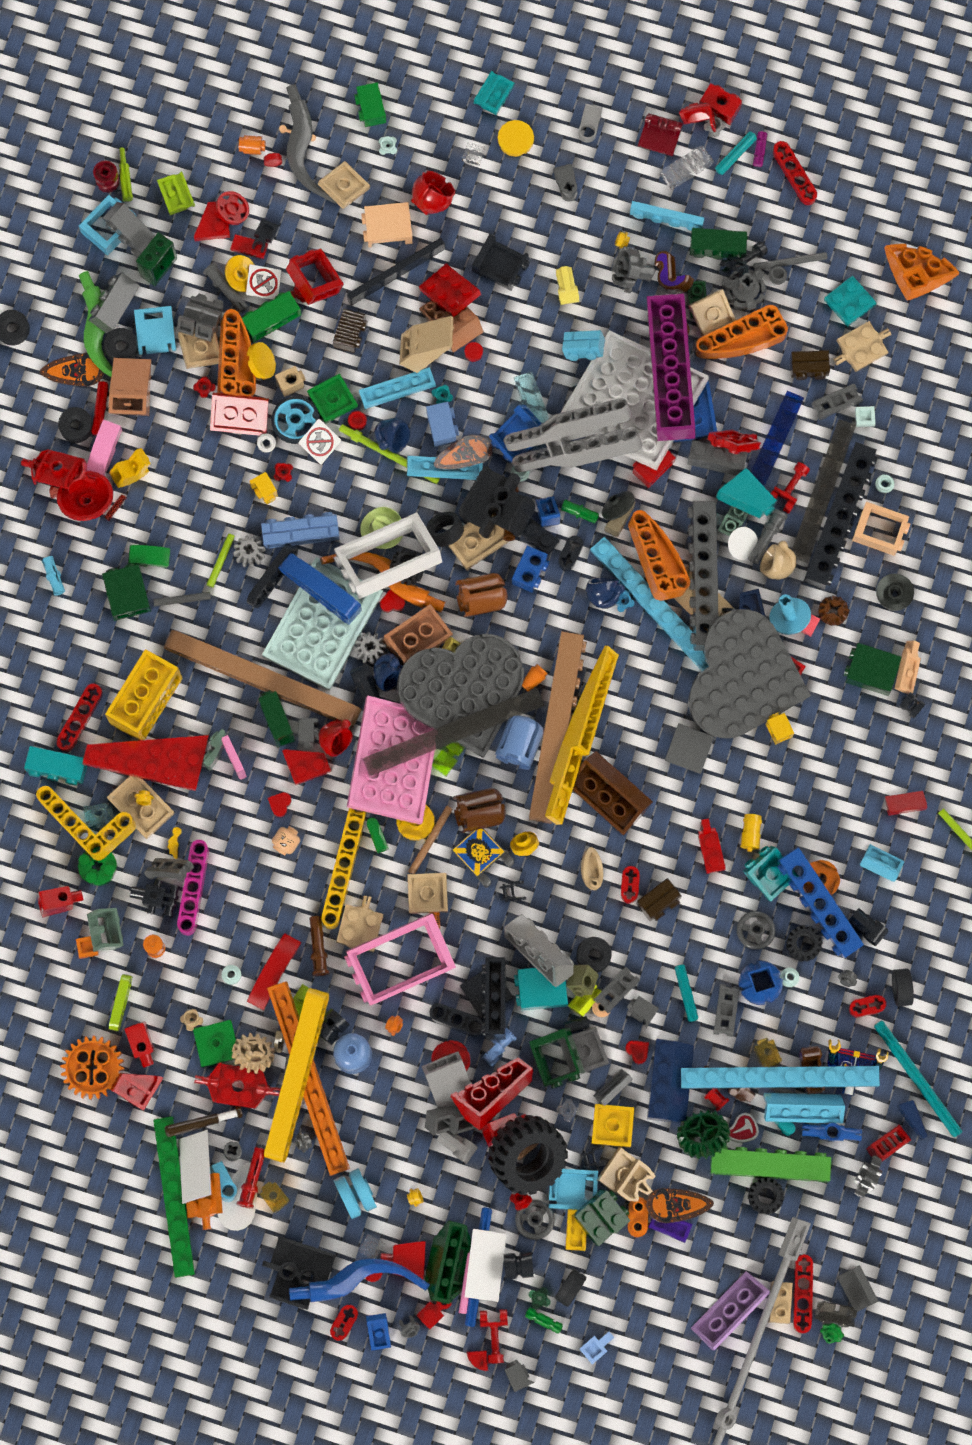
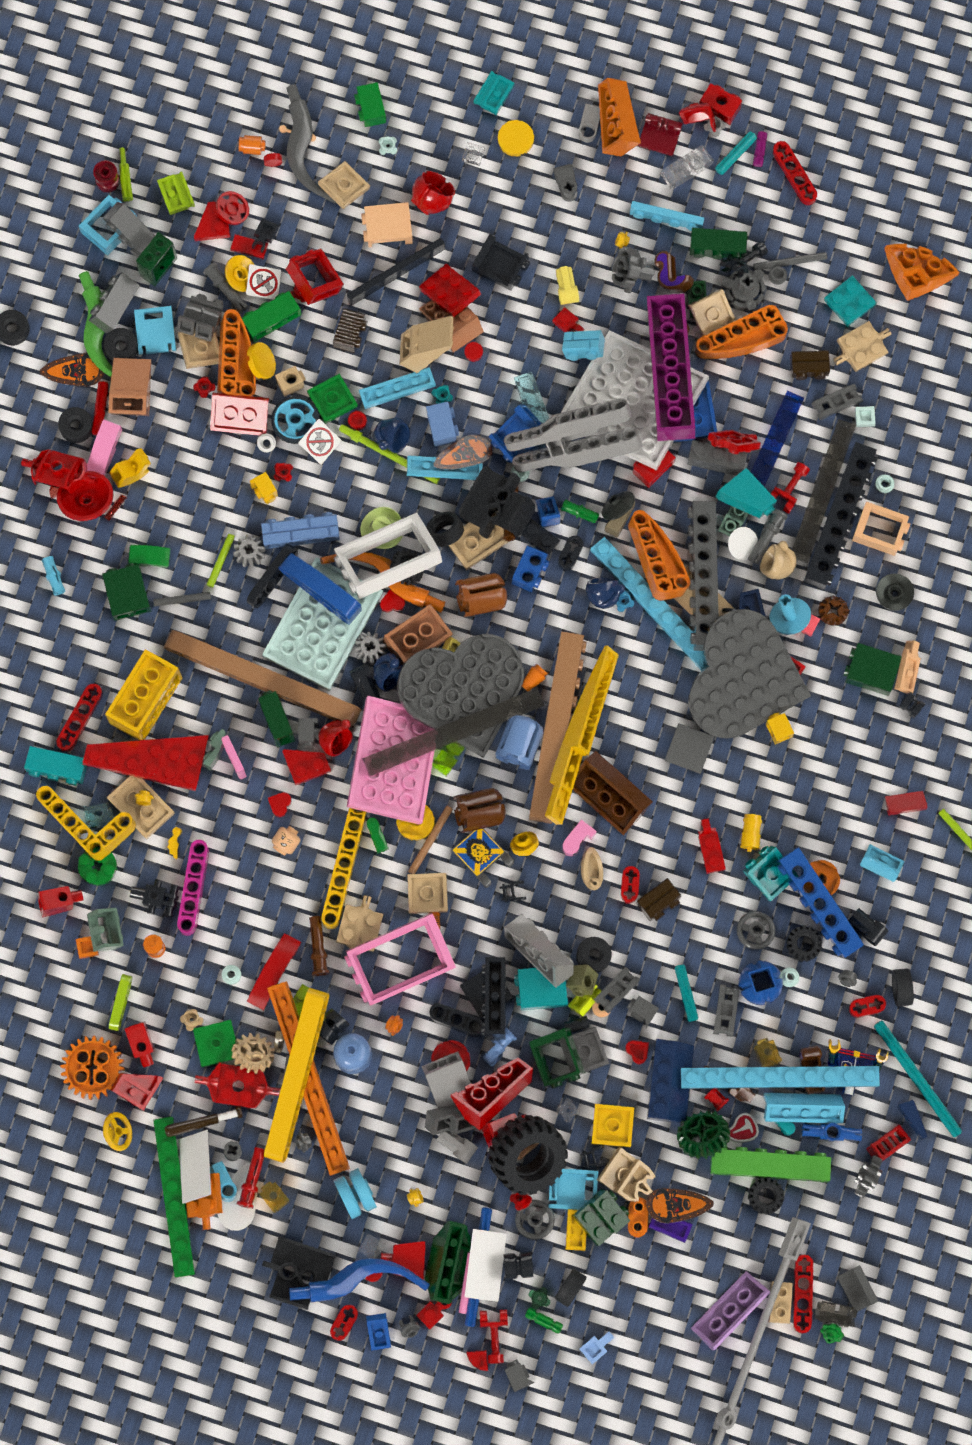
(114, 1131): none -> yellow piece
(169, 868): dark grey plate -> none
(567, 321): none -> red plate
(576, 838): none -> bright pink leg
(613, 1087): dark grey tile -> none
(617, 118): none -> orange wedge

